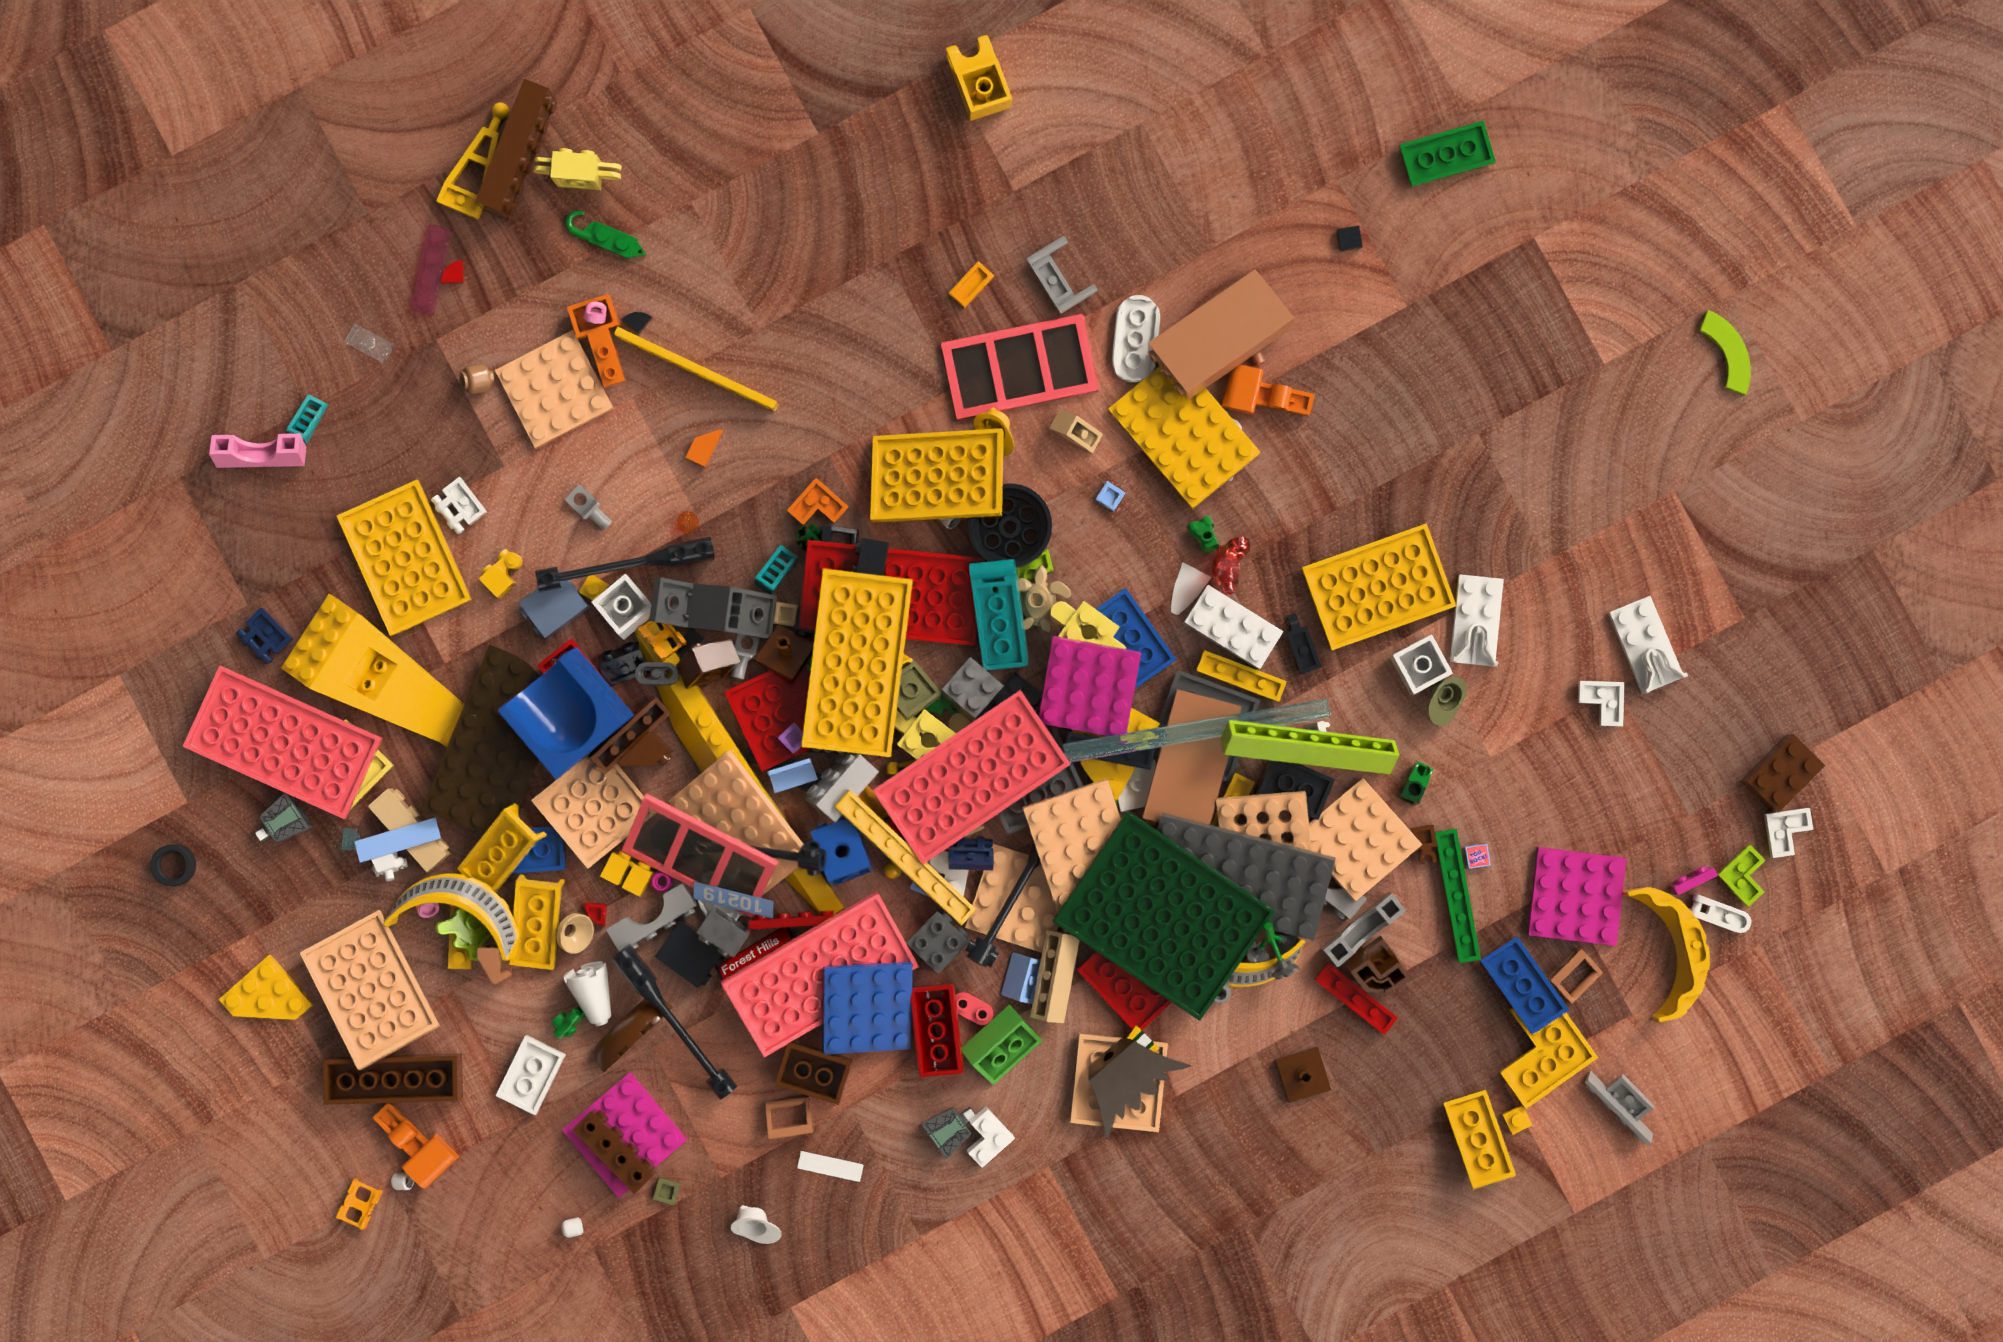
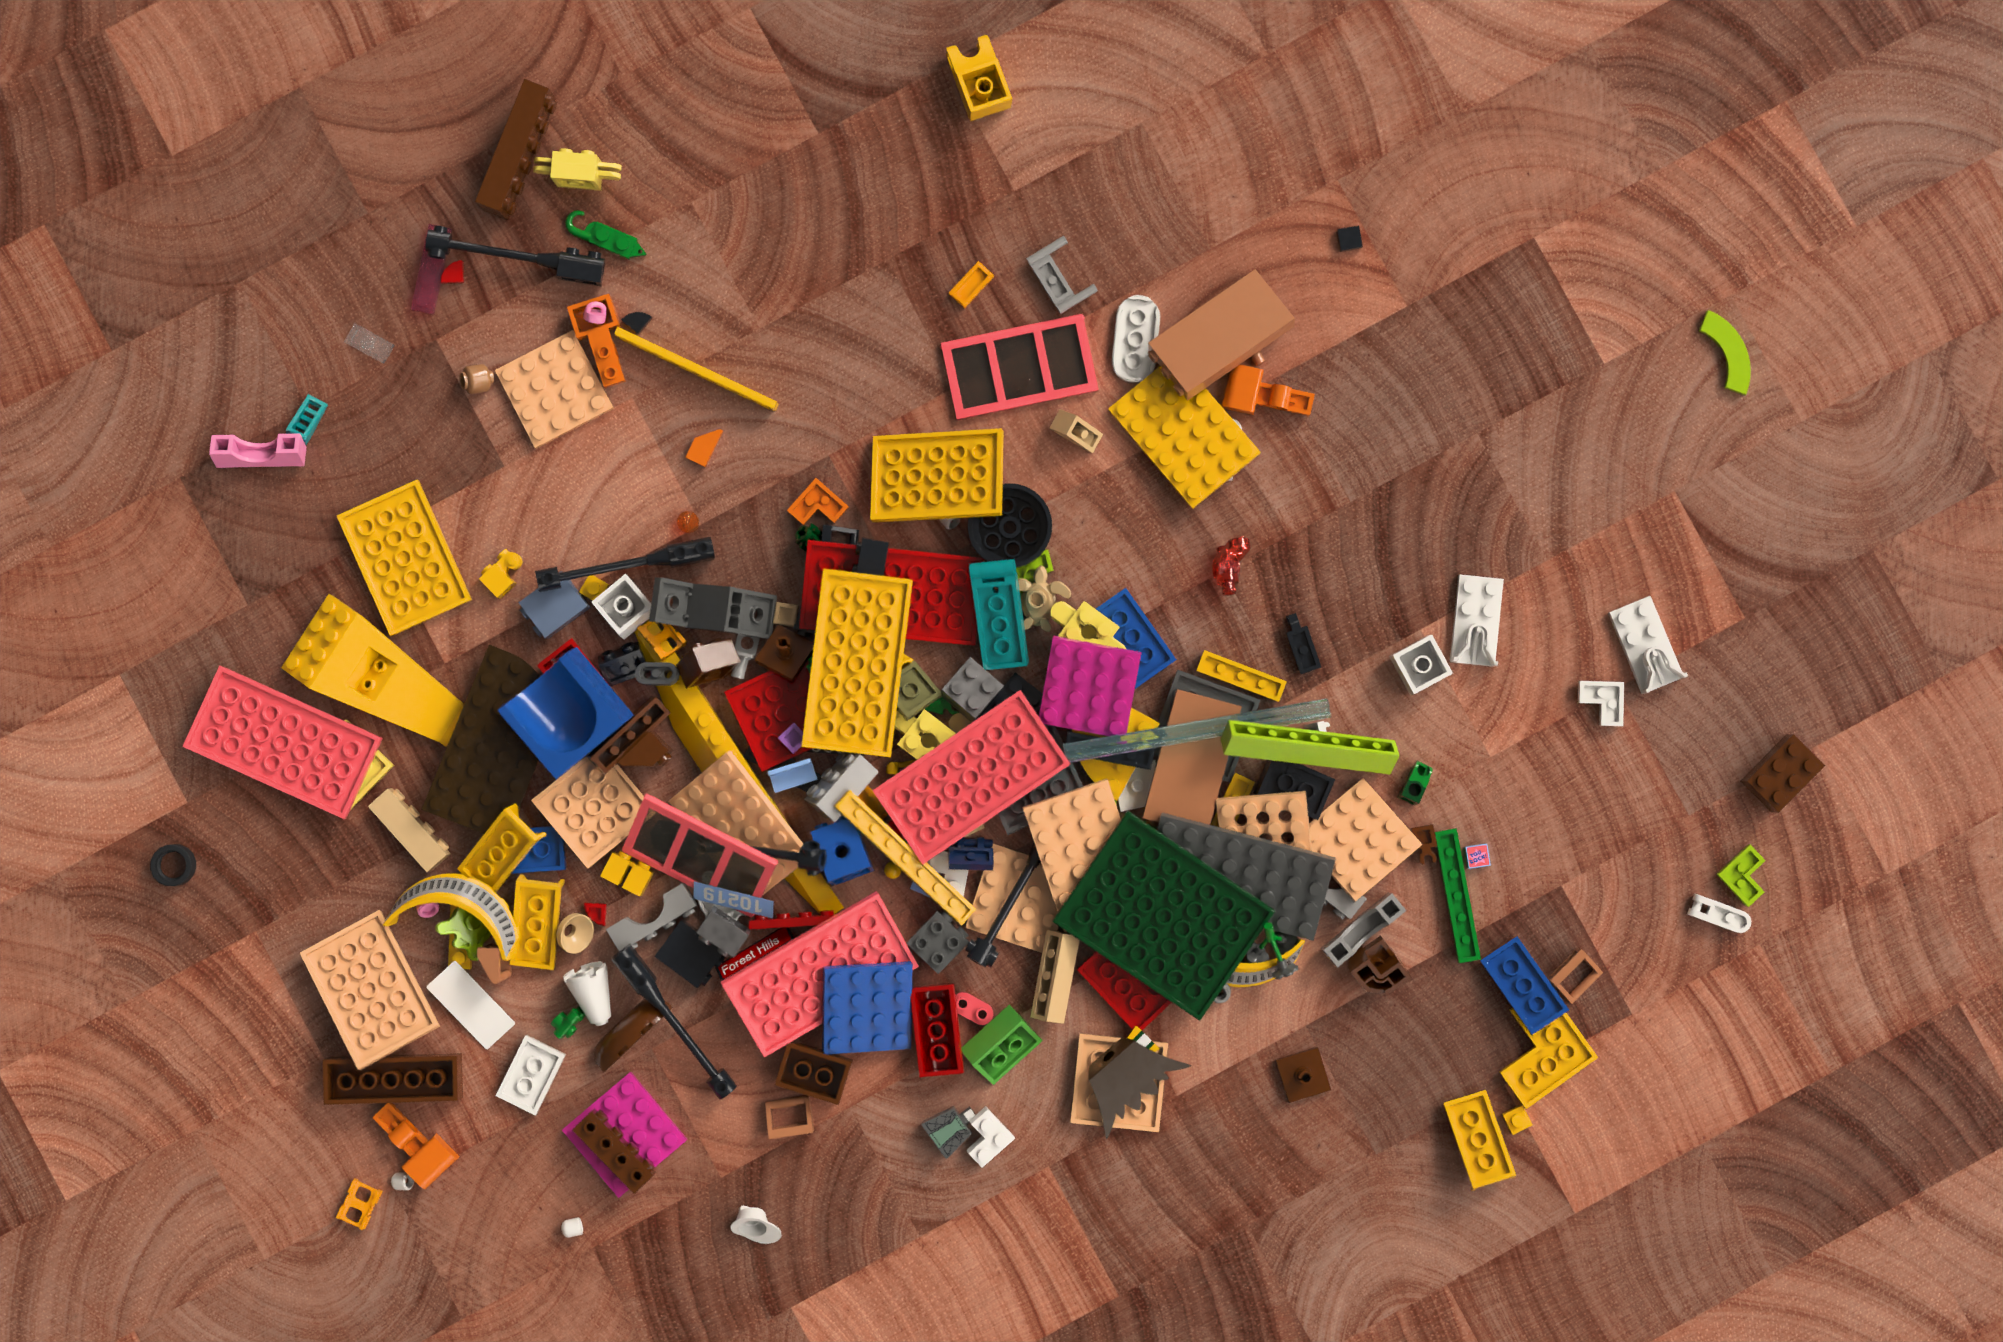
(267, 994): yellow plate -> none
(269, 631): dark blue plate -> none
(283, 820): torso -> none
(349, 836): clear light blue plate -> none
(387, 865): white piece -> none
(397, 839): light blue sticker -> none
(459, 198): yellow plate -> none
(464, 501): white plate -> none
(470, 1005): none -> white sticker
(569, 264): none -> black bar
(589, 508): light grey bracket -> none
(655, 884): dark pink plate -> none
(667, 1191): olive tile -> none
(691, 638): black sticker -> none
(771, 588): teal slope -> none
(830, 1166): white sticker -> none
(994, 420): yellow piece -> none
(1021, 978): light blue panel -> none
(1110, 496): light blue tile -> none
(1187, 587): white sticker -> none
(1204, 534): green plate -> none
(1233, 627): white brick -> none
(1356, 998): red plate -> none
(1378, 587): yellow plate -> none
(1446, 699): olive piece -> none
(1447, 154): green plate -> none
(1576, 896): dark pink plate -> none
(1625, 1101): light grey bracket -> none
(1685, 883): dark pink plate -> none
(1690, 946): yellow windscreen -> none
(1780, 829): white plate -> none

